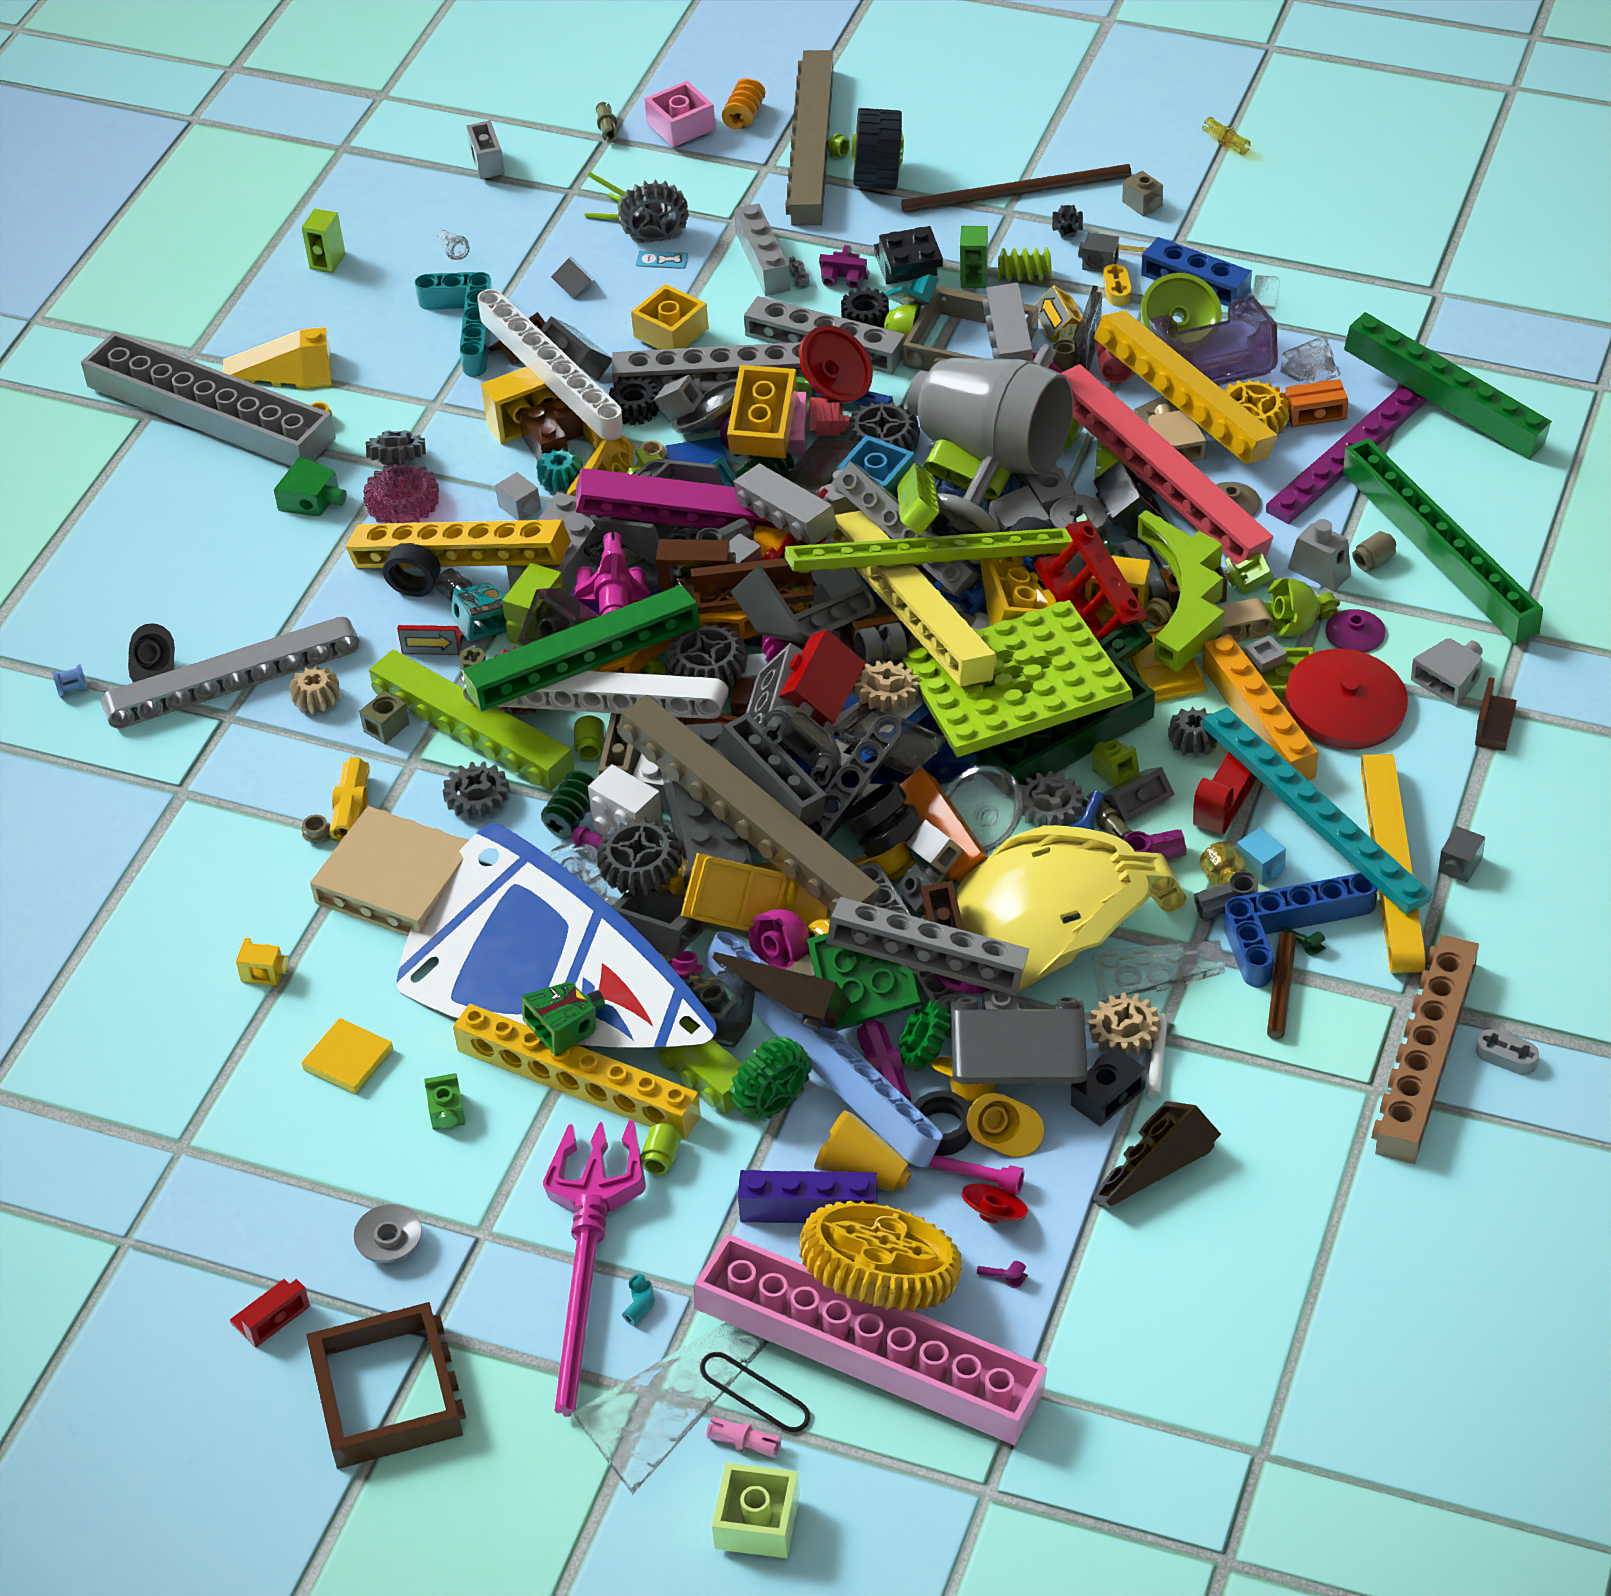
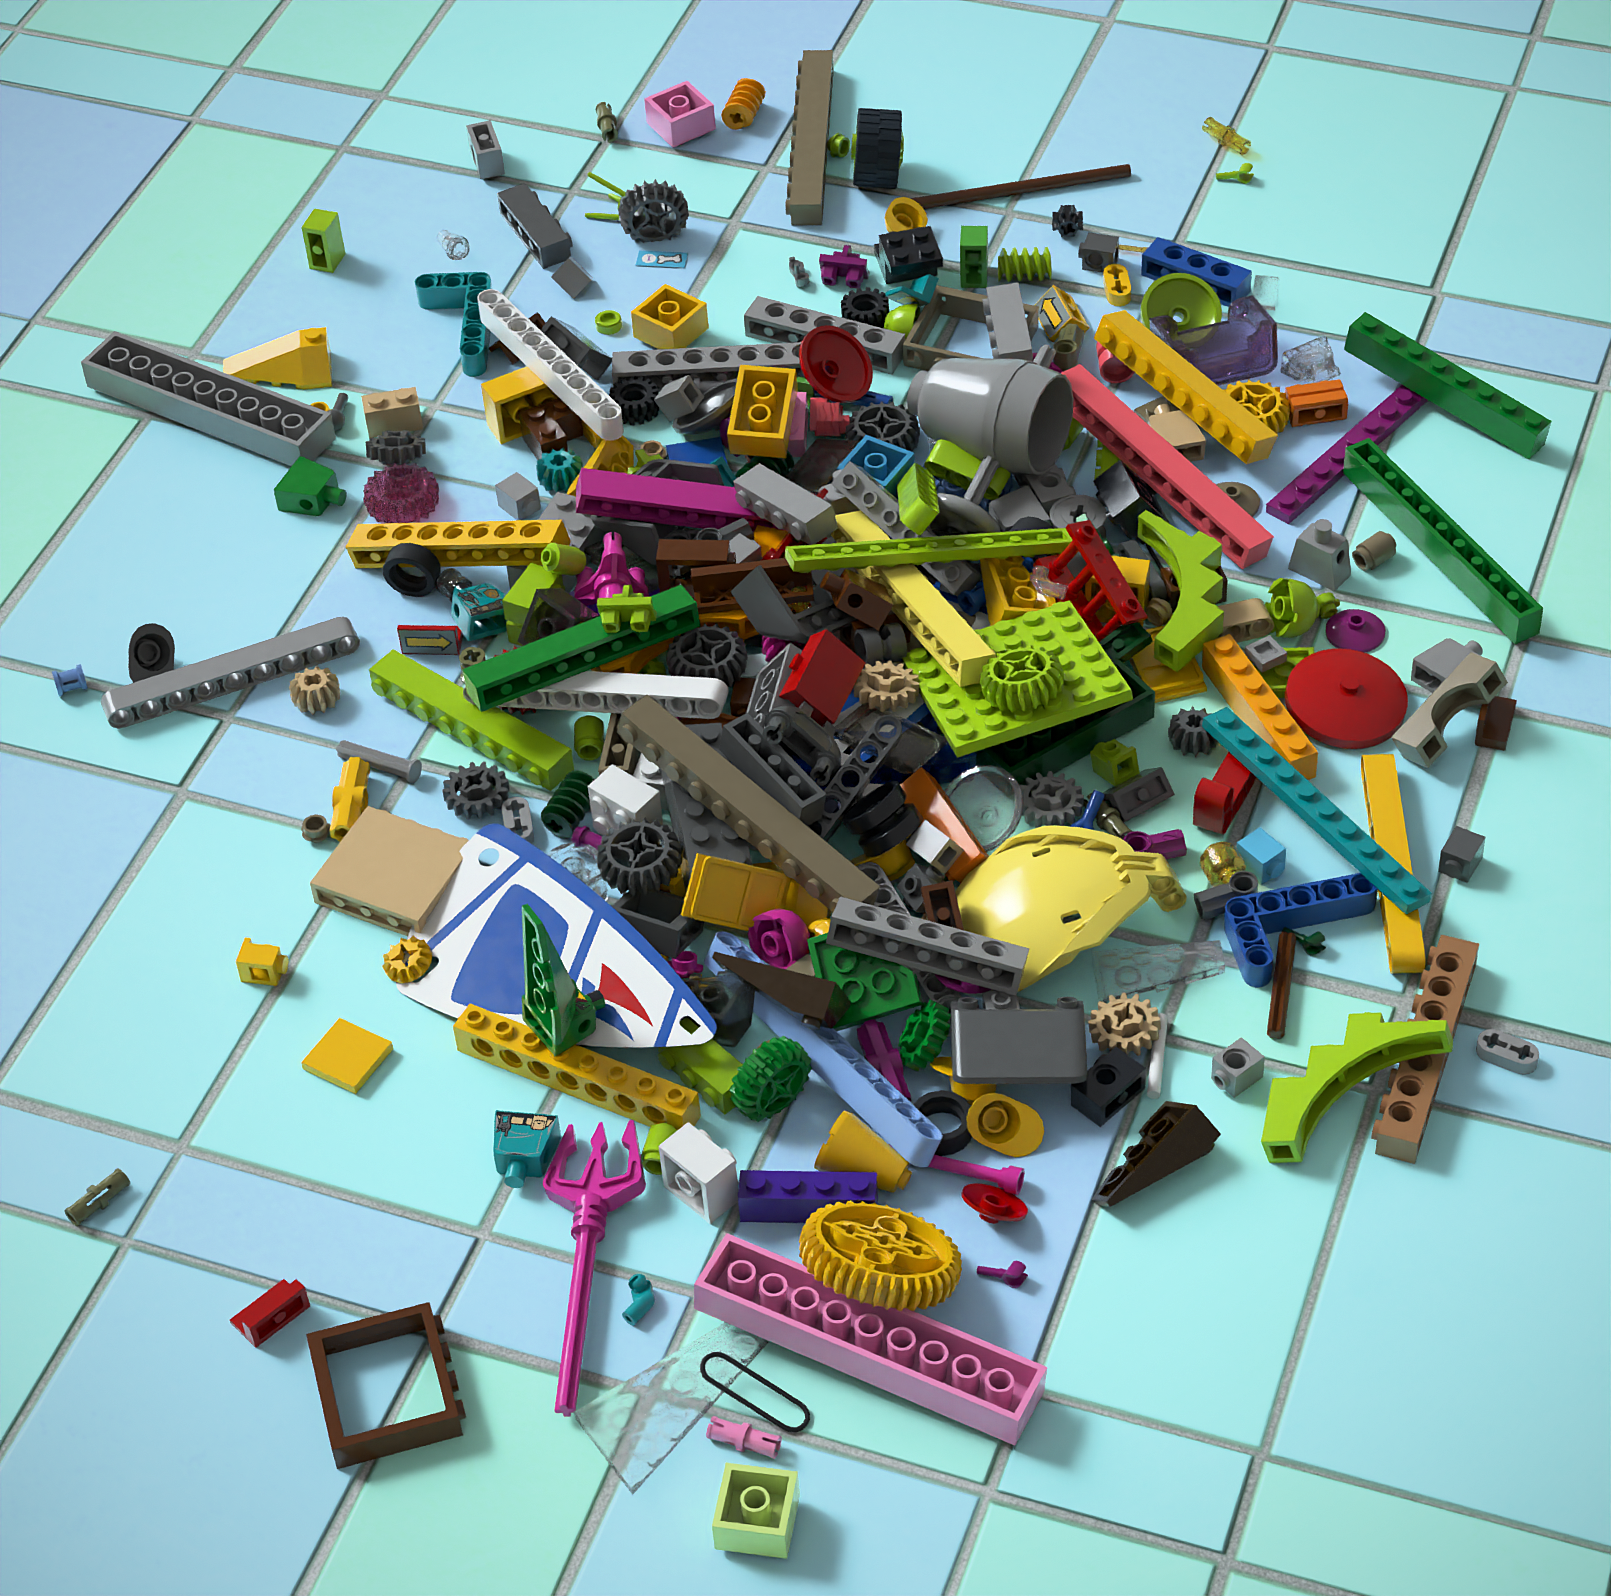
(114, 1183): none -> olive pin
(337, 411): none -> dark grey bar
(381, 760): none -> light grey axle
(384, 717): olive brick -> none
(386, 1223): light grey dish -> none
(392, 411): none -> tan brick
(418, 963): none -> yellow gear
(444, 1101): bright green brick -> none
(522, 822): none -> light grey beam
(524, 1144): none -> teal torso
(534, 225): none -> dark grey brick
(548, 987): none -> green wedge
(563, 559): none -> lime brick
(608, 322): none -> lime tile
(624, 608): none -> lime hips
(699, 1172): none -> white brick
(762, 249): light grey brick -> none
(859, 596): none -> reddish brown torso
(904, 215): none -> yellow piece
(1022, 678): none -> lime gear
(1044, 585): none -> clear arm
(1084, 342): clear smoke piece -> none
(1142, 193): dark tan brick -> none
(1237, 1067): none -> light grey brick
(1242, 175): none -> lime hand
(1248, 573): lime bracket -> none
(1368, 1047): none -> lime arch
(1471, 683): none -> dark tan arch

